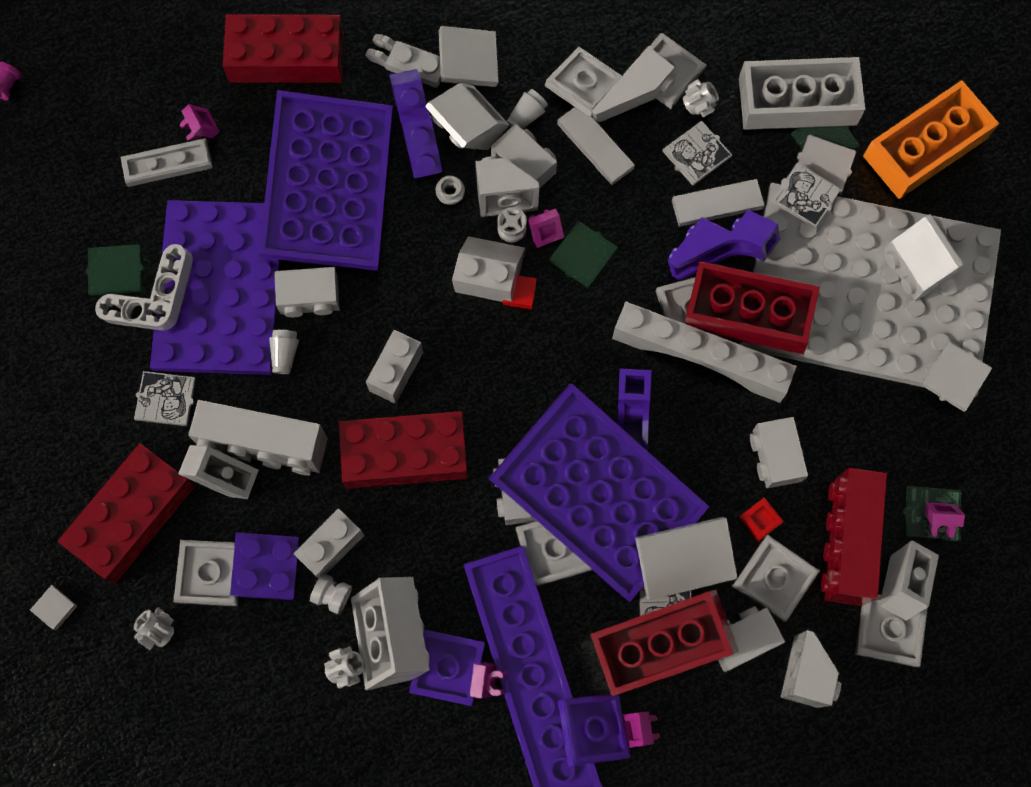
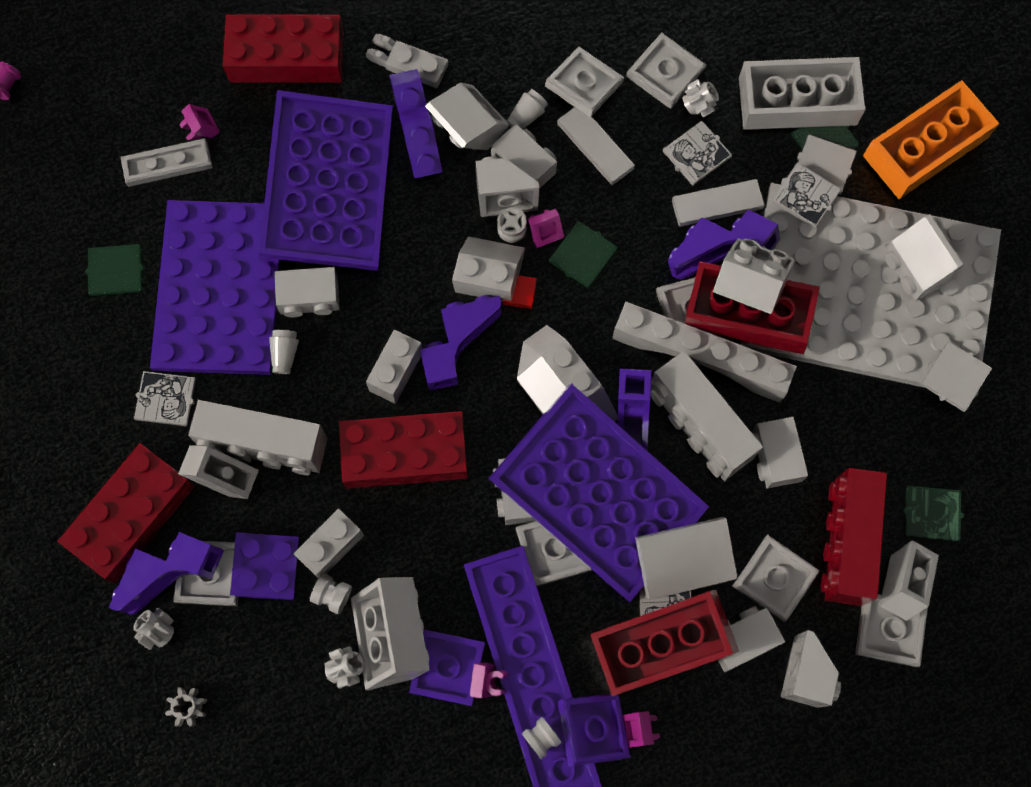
(53, 607): light grey tile -> none
(150, 575): none -> dark purple arch
(159, 301): light grey beam -> none
(194, 711): none -> light grey gear
(450, 182): light grey plate -> none
(462, 326): none -> dark purple arch
(468, 56): light grey tile -> none
(541, 738): none -> light grey wheel
(551, 365): none -> light grey wedge
(638, 85): light grey slope -> none
(703, 416): none -> light grey brick
(754, 275): none -> light grey slope
(761, 519): red tile -> none
(943, 515): magenta tile -> none

